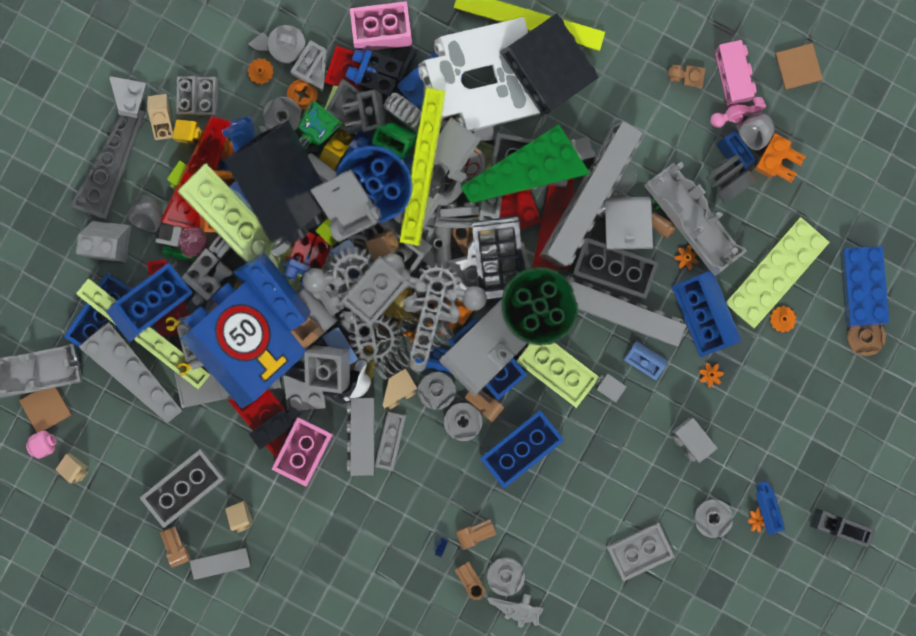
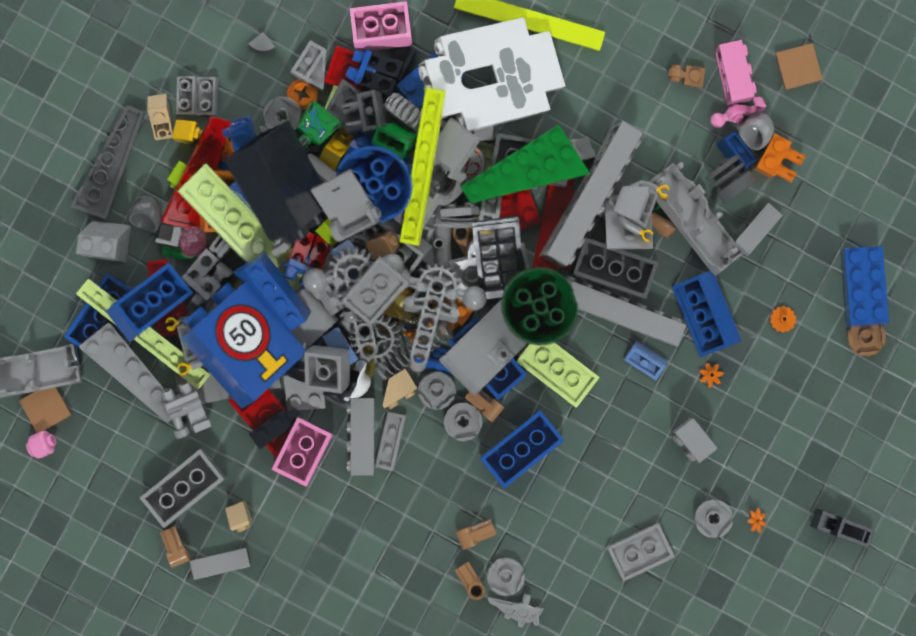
(72, 469): tan slope -> none
(128, 95): light grey wing -> none
(183, 404): none -> light grey hips
(260, 71): orange piece -> none
(286, 44): light grey tile -> none
(307, 332): medium nougat panel -> none
(441, 547): clear blue tile -> none
(549, 64): black panel -> none
(610, 387): light grey brick -> none
(636, 204): none -> light grey torso
(688, 262): orange plant -> none
(757, 229): none -> light grey tile
(769, 508): blue hinge -> none
(777, 273): yellowish green plate -> none

